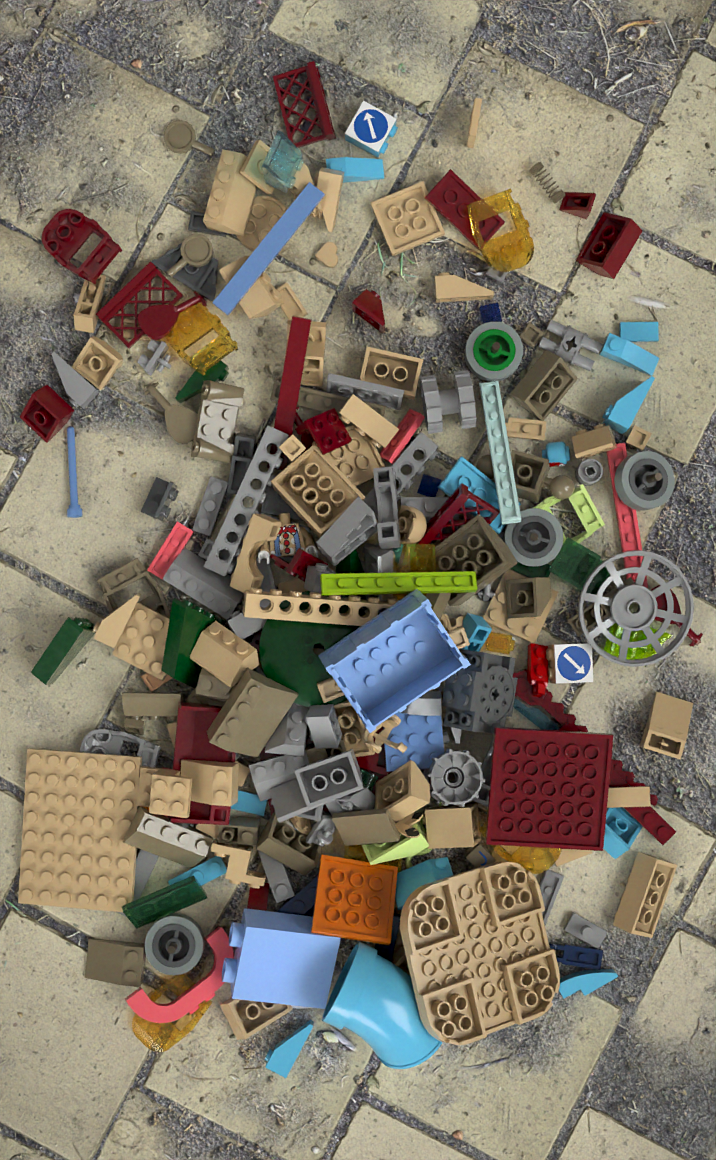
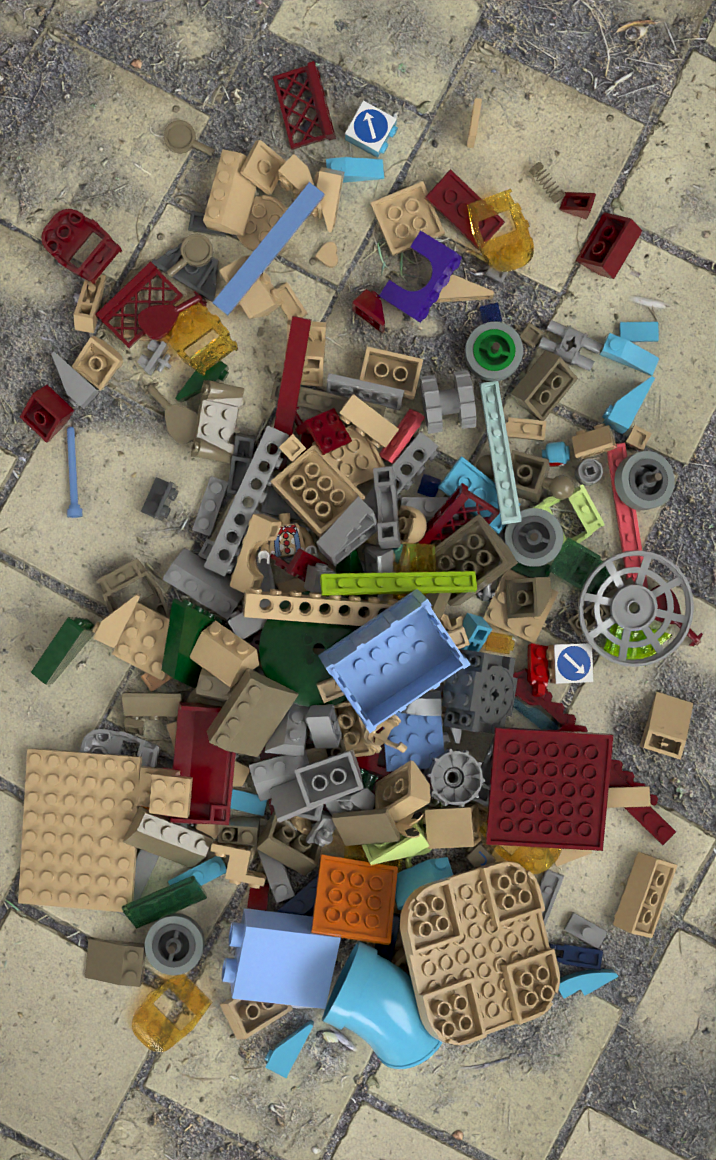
(170, 550): coral plate -> none
(191, 998): coral arch -> none
(212, 781): tan slope -> none
(282, 163): clear light blue slope -> none
(443, 262): none -> dark purple arch
(620, 831): medium azure slope -> none

